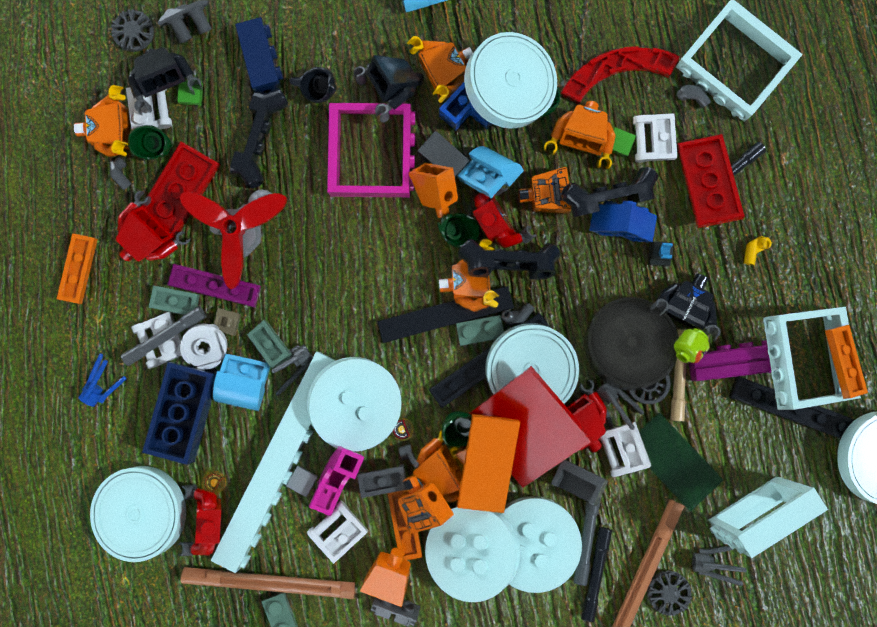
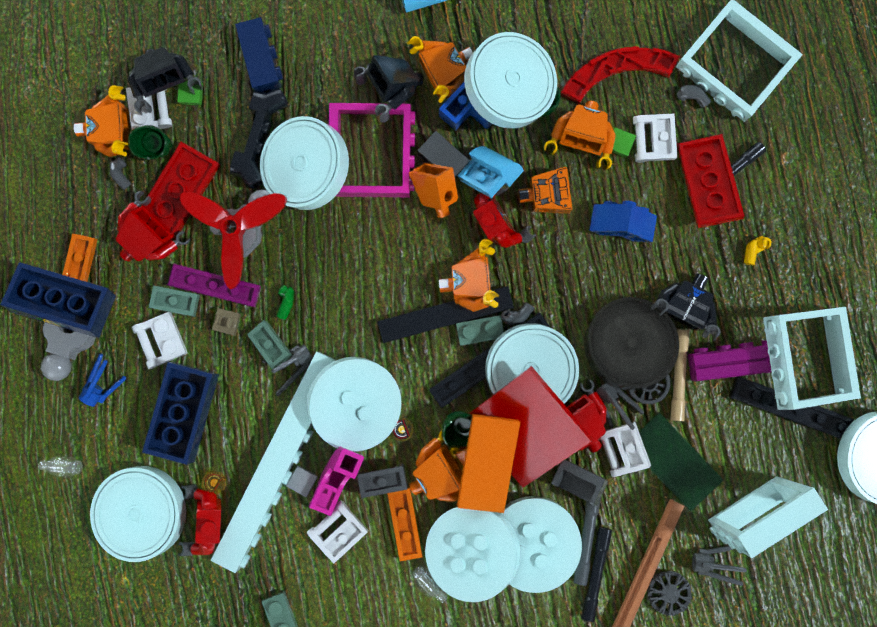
(58, 300): none -> dark blue brick
(62, 348): none -> light grey piece
(62, 466): none -> clear plant
(132, 30): dark grey wheel -> none
(141, 350): dark grey piece -> none
(175, 18): dark grey connector -> none
(198, 357): white plate -> none
(241, 382): medium azure brick -> none
(272, 583): nougat piece -> none
(287, 302): none -> green arm
(304, 162): none -> light aqua brick
(316, 84): black hair -> none
(388, 577): orange torso -> none
(404, 615): dark grey hinge -> none
(406, 453): dark grey hand -> none
(423, 506): orange torso -> none
(426, 584): none -> clear plant
(458, 229): dark green hair -> none
(482, 261): black plate -> none
(586, 203): black plate -> none
(660, 254): pearl dark grey piece -> none
(691, 346): lime head -> none
(846, 361): orange plate -> none

